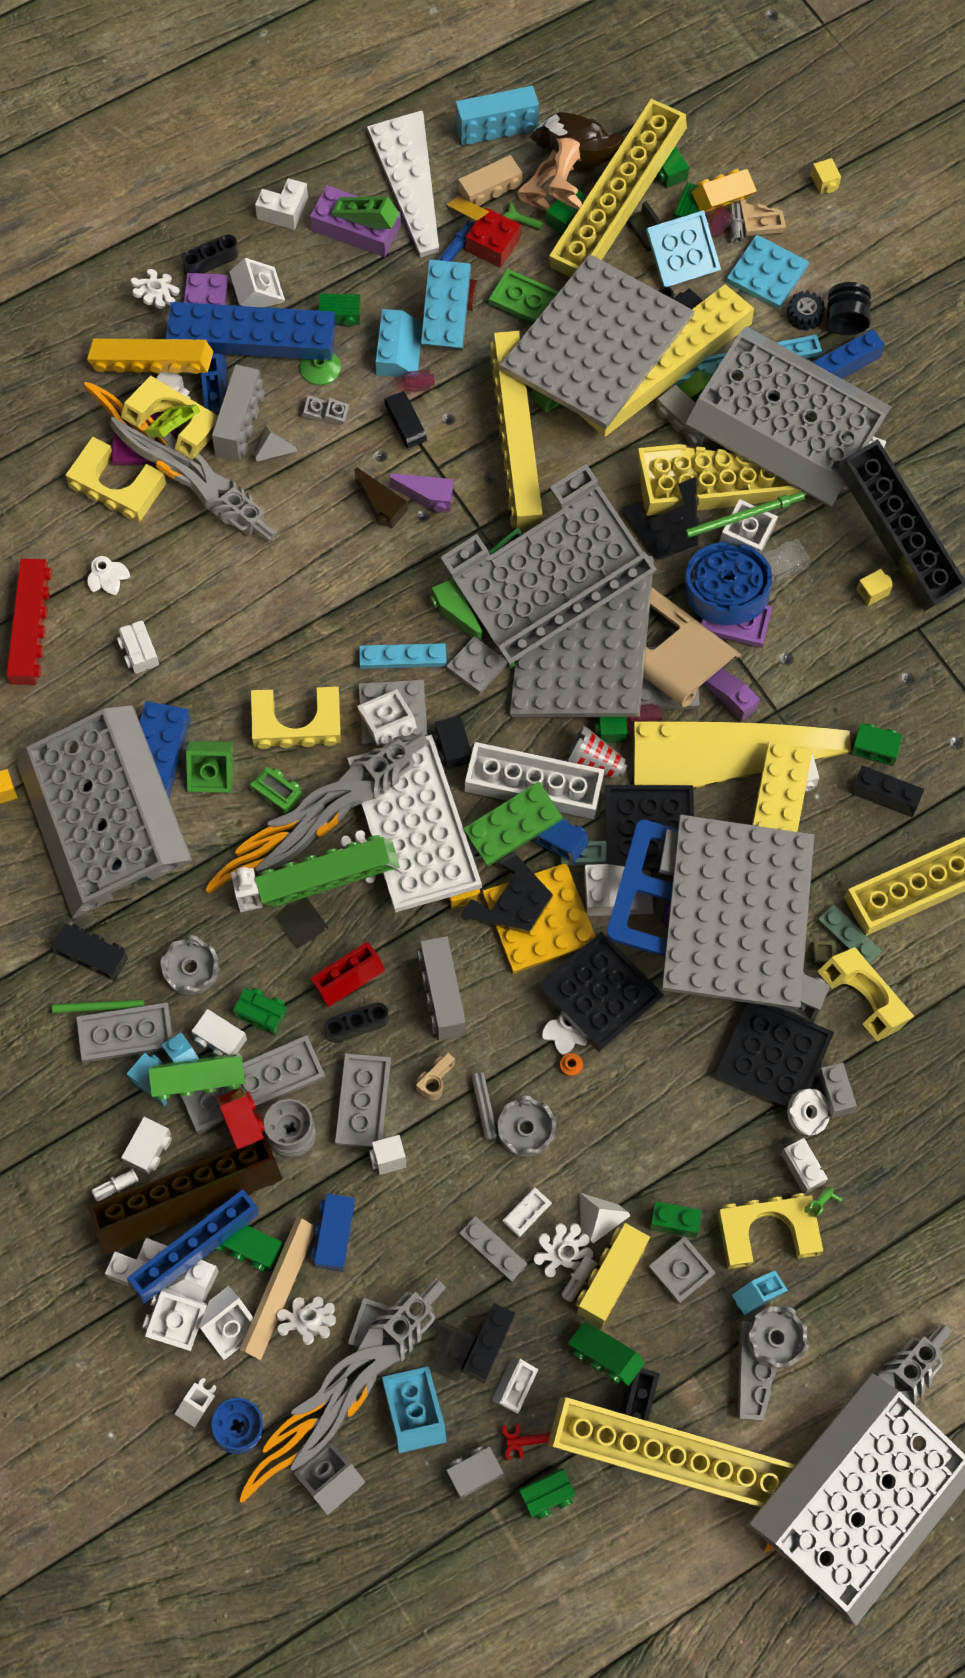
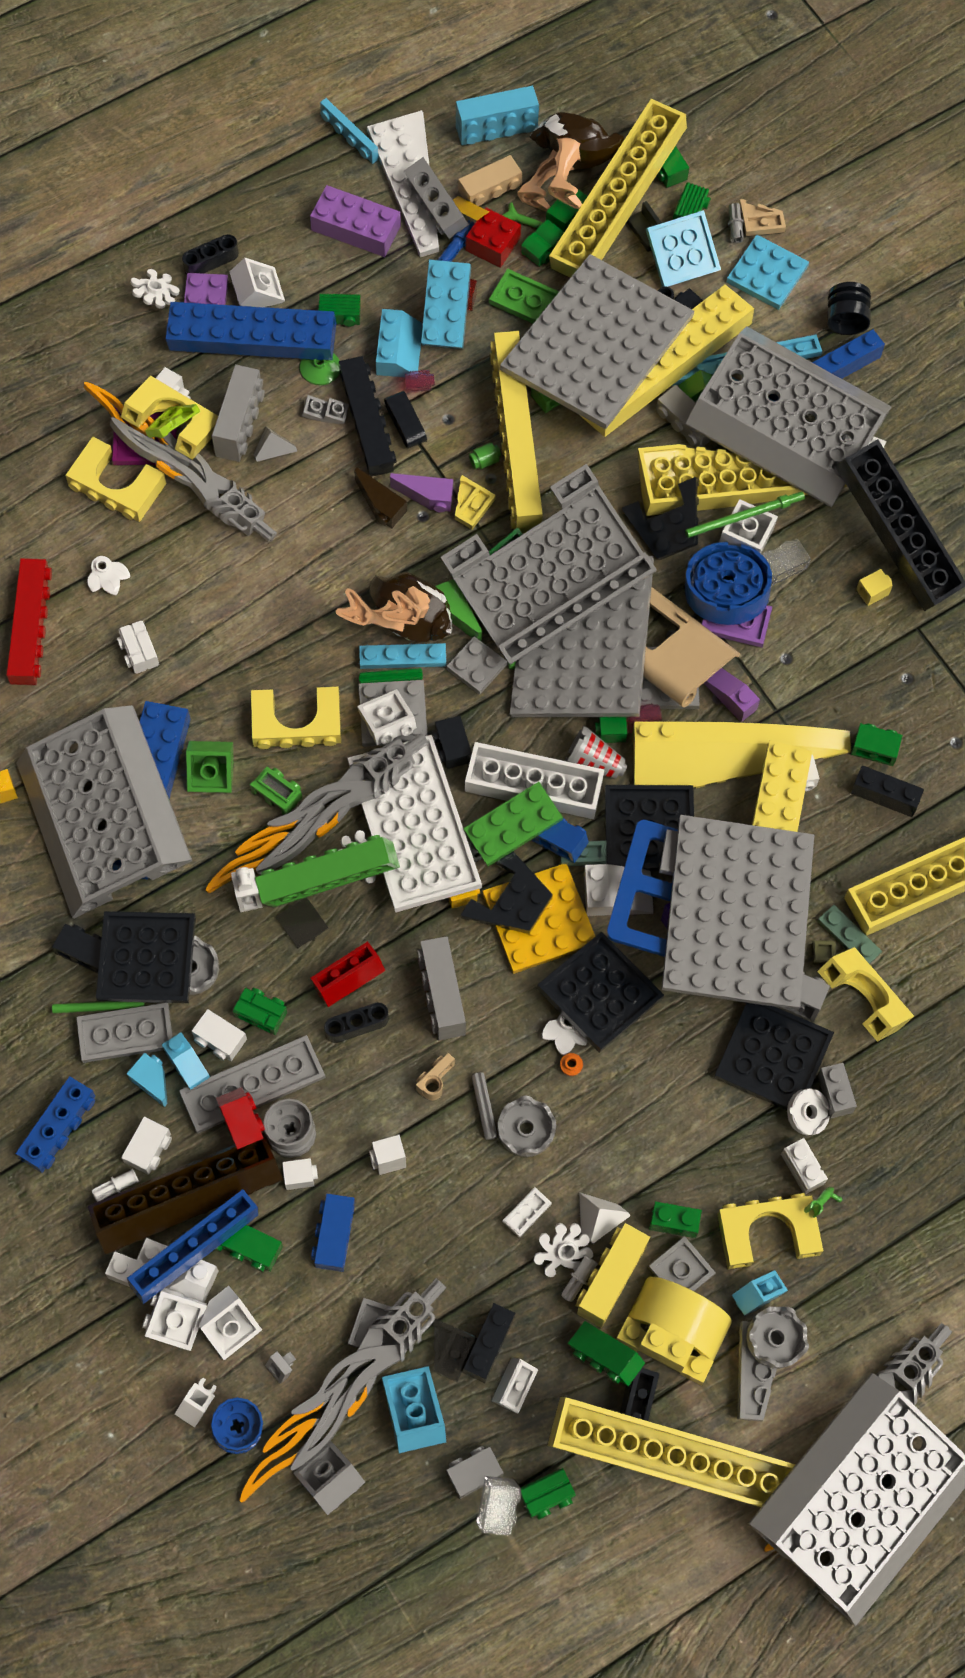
(56, 1124): none -> blue brick
(146, 957): none -> black plate
(150, 355): yellow brick -> none
(196, 1075): bright green brick -> none
(215, 383): blue slope -> none
(278, 1288): tan tile -> none
(280, 1366): none -> light grey tile
(283, 208): white brick -> none
(299, 1174): none -> white brick
(308, 1319): white animal -> none
(352, 134): none -> medium azure plate
(362, 1100): light grey plate -> none
(366, 416): none -> black brick
(367, 211): bright green slope -> none
(391, 676): none -> green axle
(404, 606): none -> animal
(419, 174): none -> light grey brick
(472, 502): none -> light yellow wing
(485, 456): none -> bright green brick
(493, 1249): light grey plate -> none
(498, 1505): none -> clear brick
(514, 1442): red bar -> none
(541, 243): none -> green brick
(678, 1324): none -> light yellow piece
(719, 221): clear pink brick -> none
(723, 190): yellow brick -> none
(803, 303): black wheel -> none
(825, 176): light yellow brick -> none

